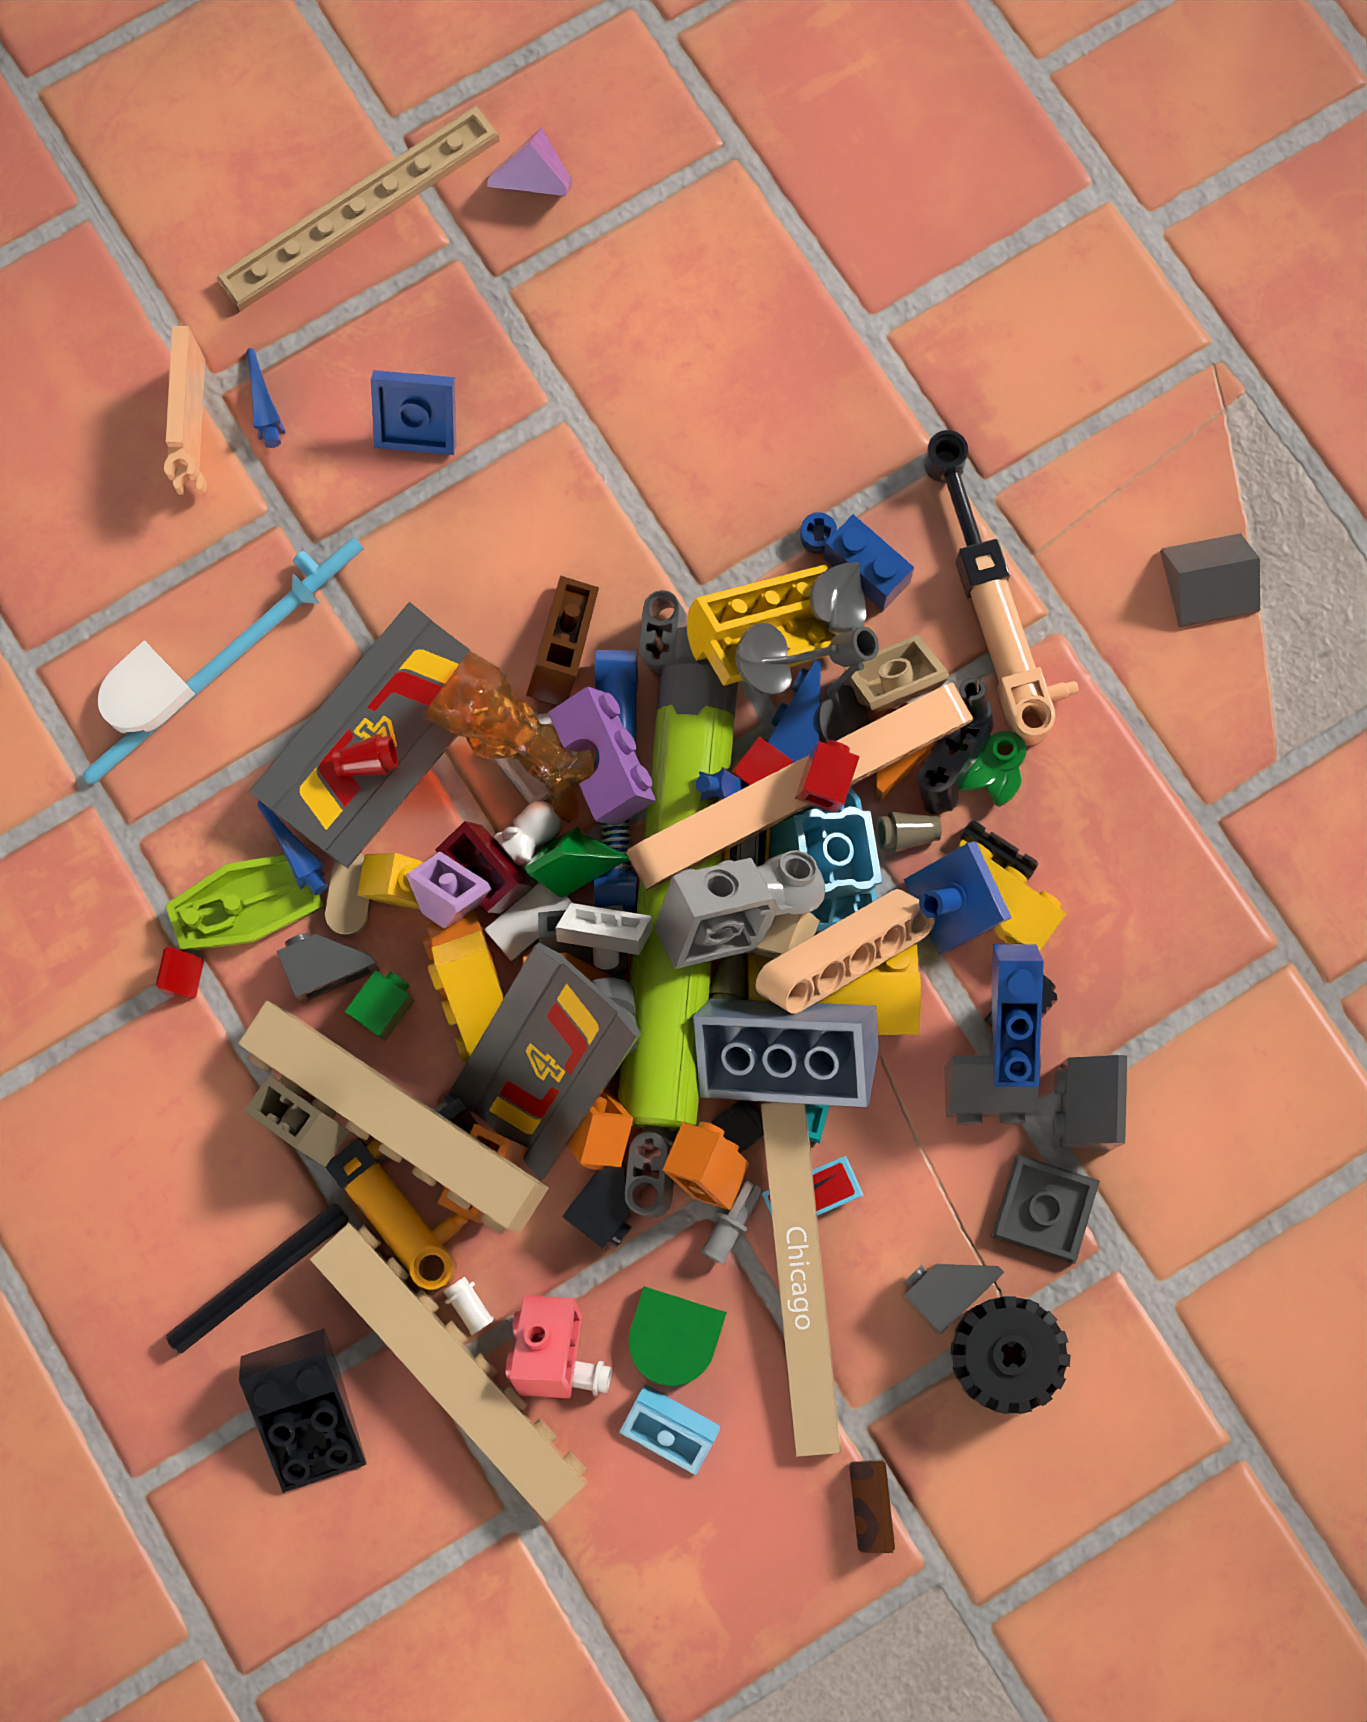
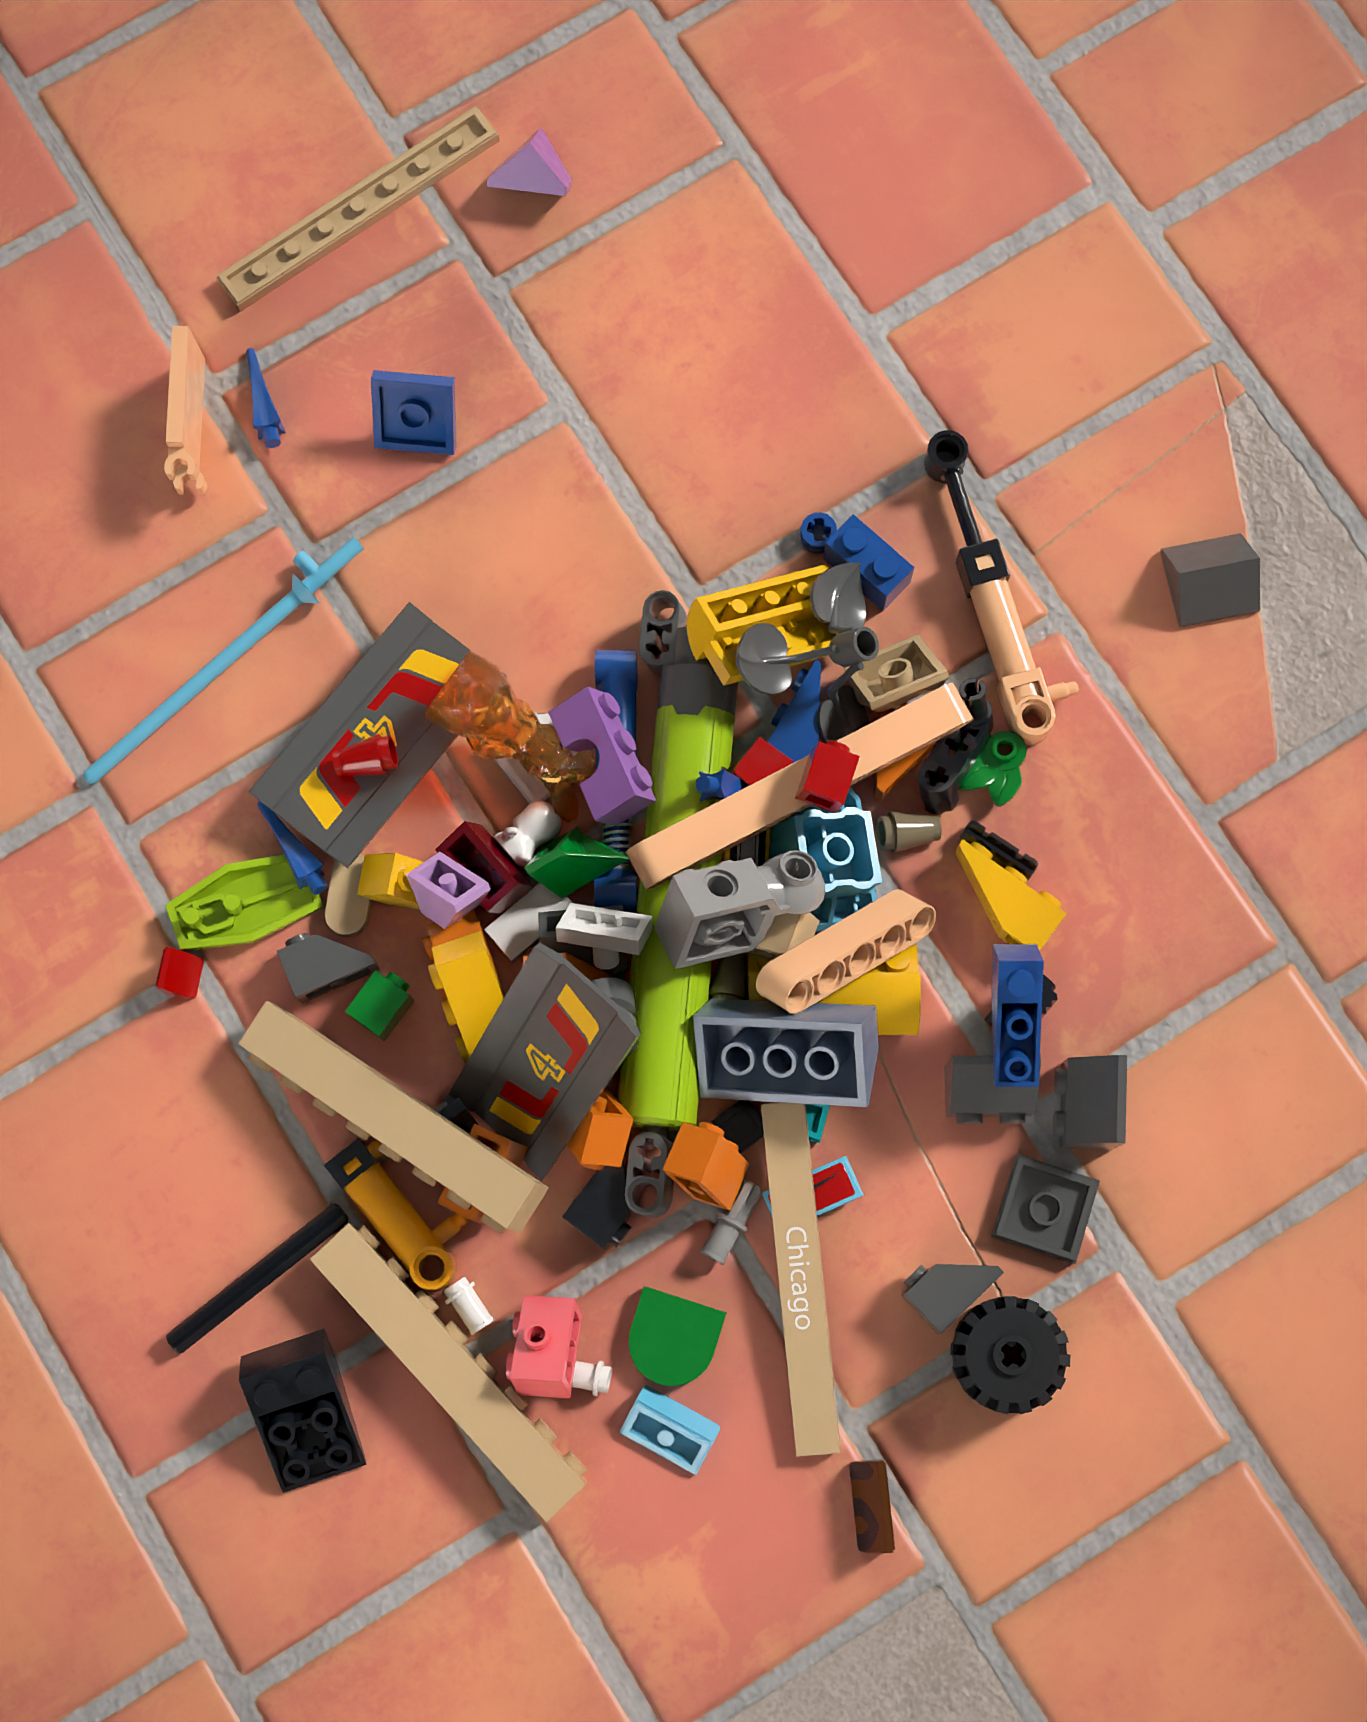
(141, 692): white tile -> none
(296, 1121): dark tan brick -> none
(563, 641): reddish brown slope -> none
(960, 896): blue tile -> none

